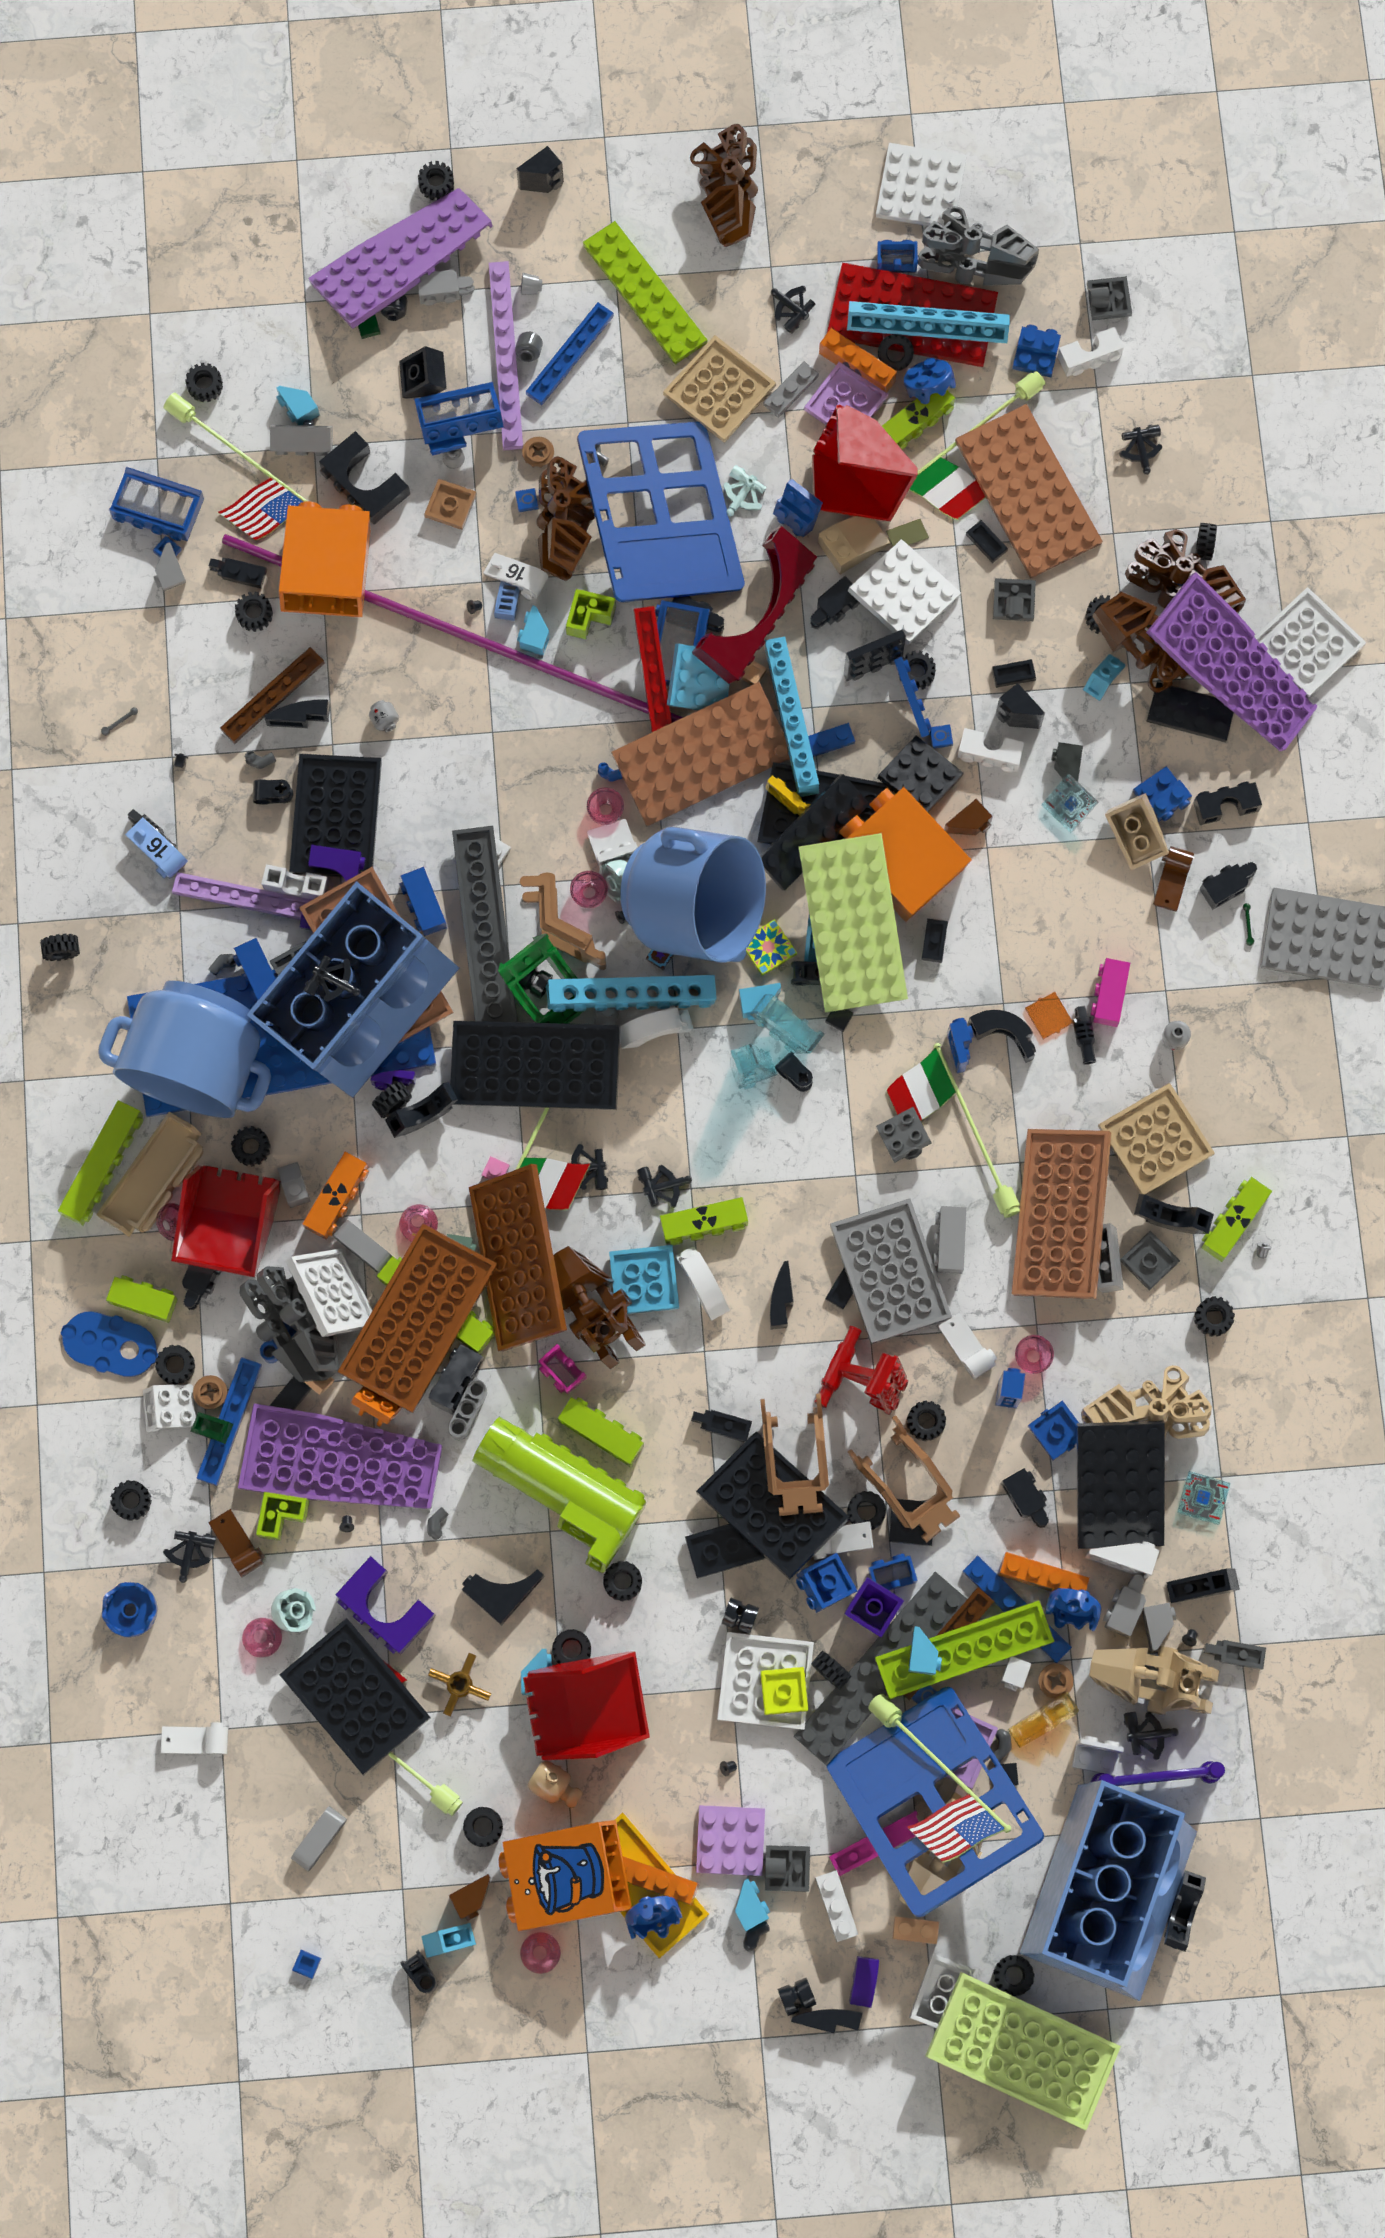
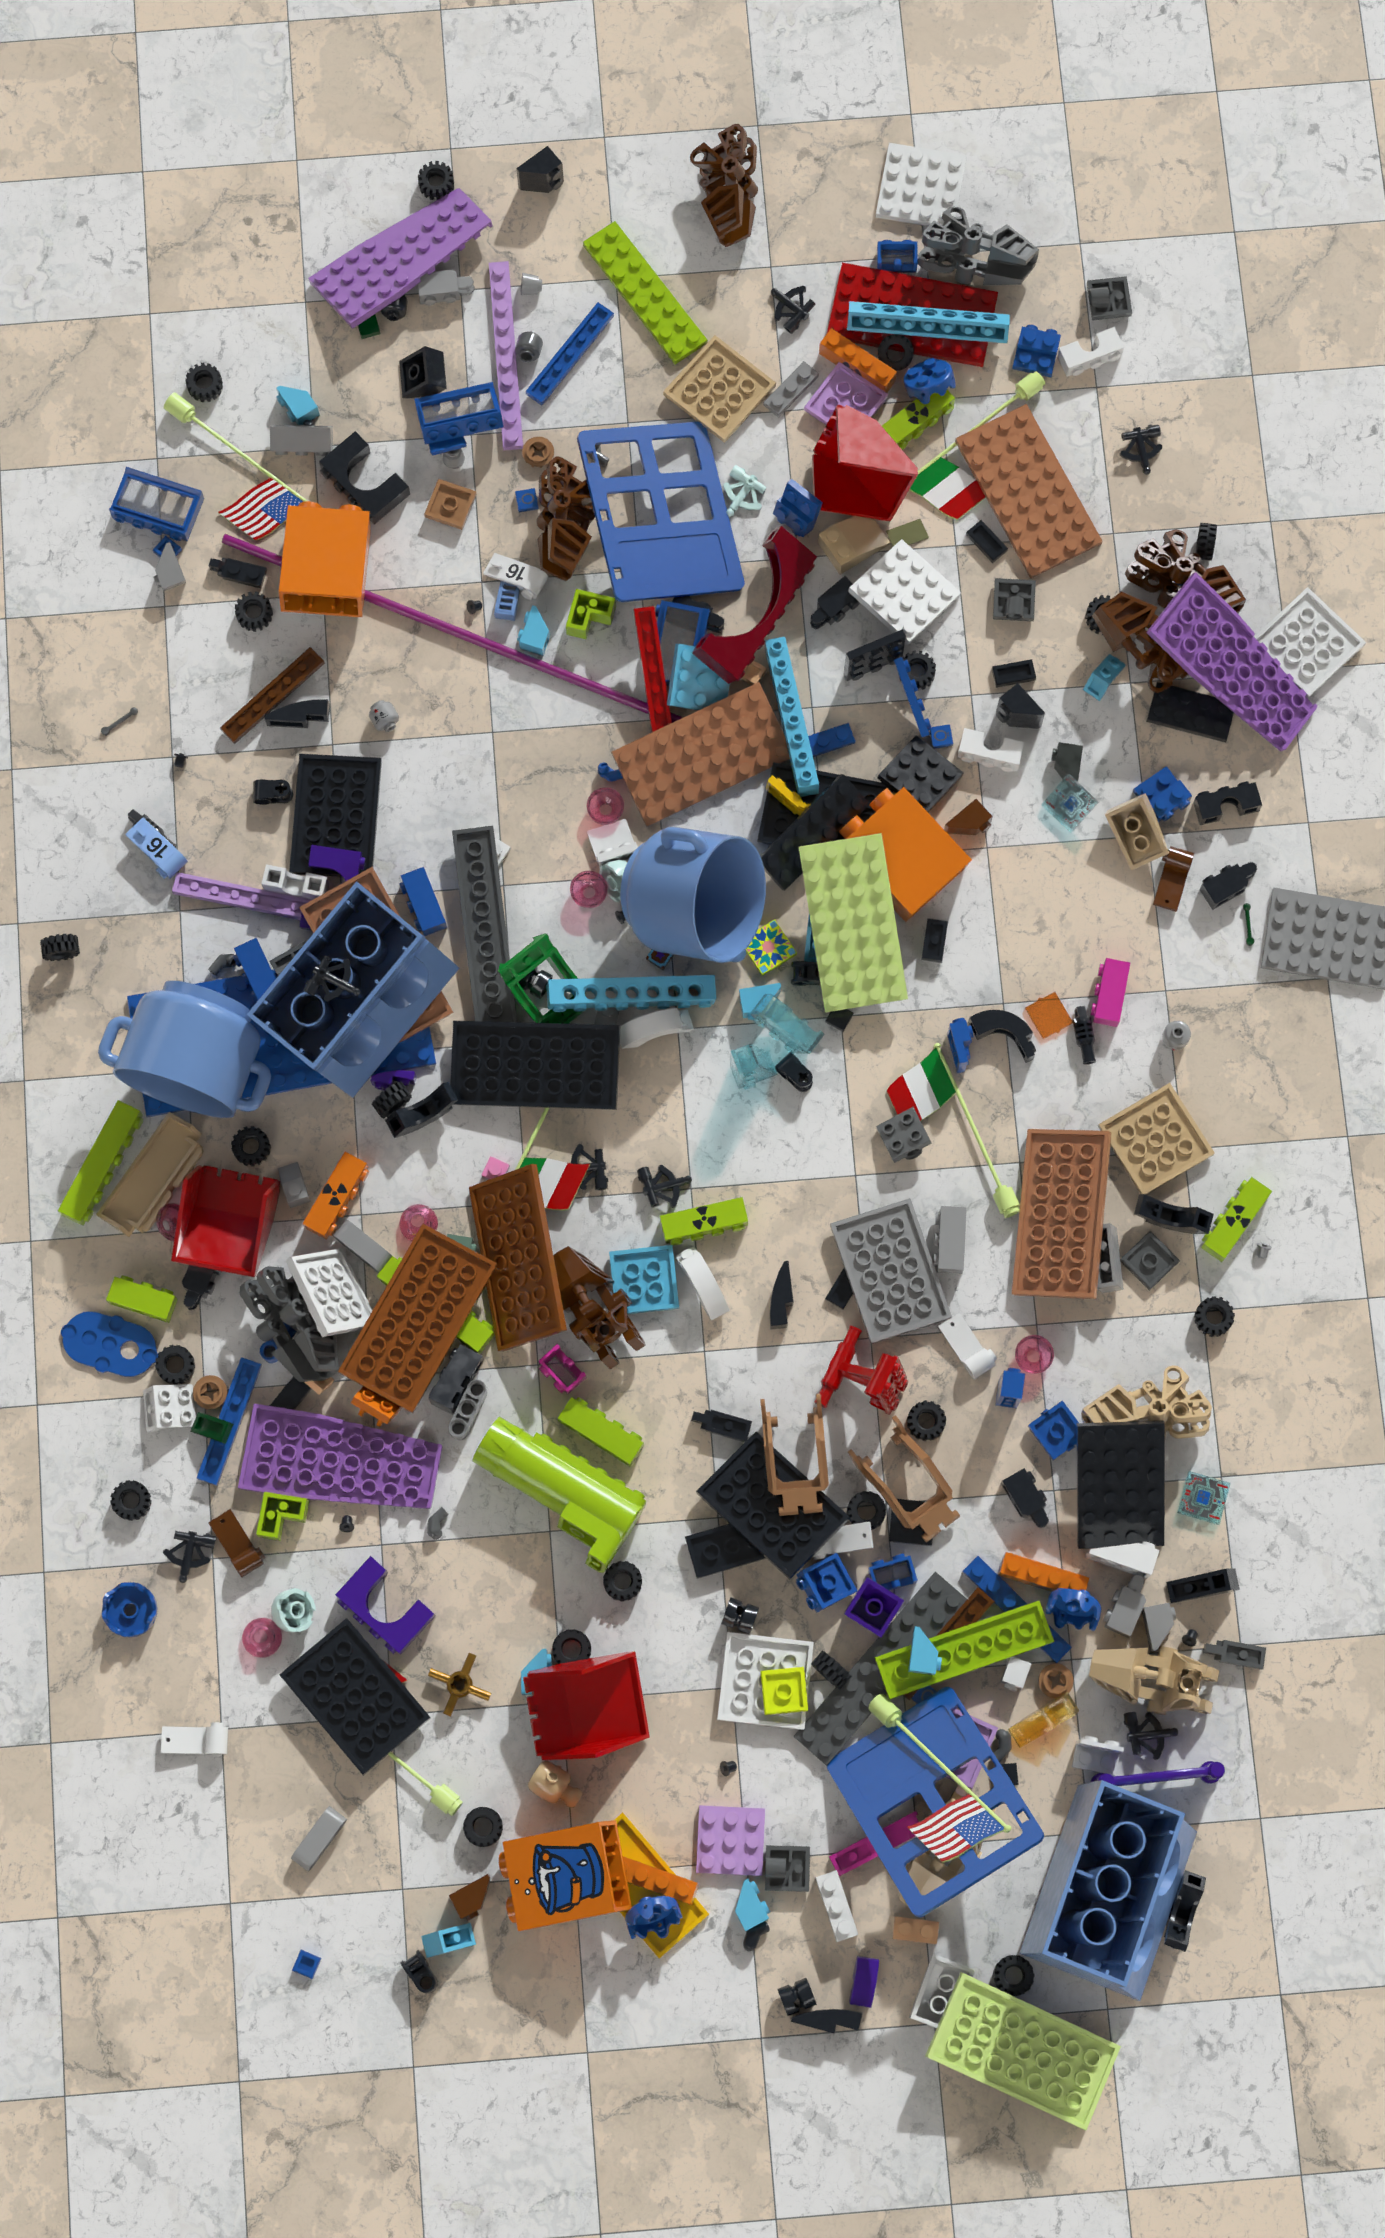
(257, 761): dark grey arm -> none
(497, 1598): black arch -> none
(552, 1949): clear pink piece -> none
(560, 933): medium nougat piece -> none

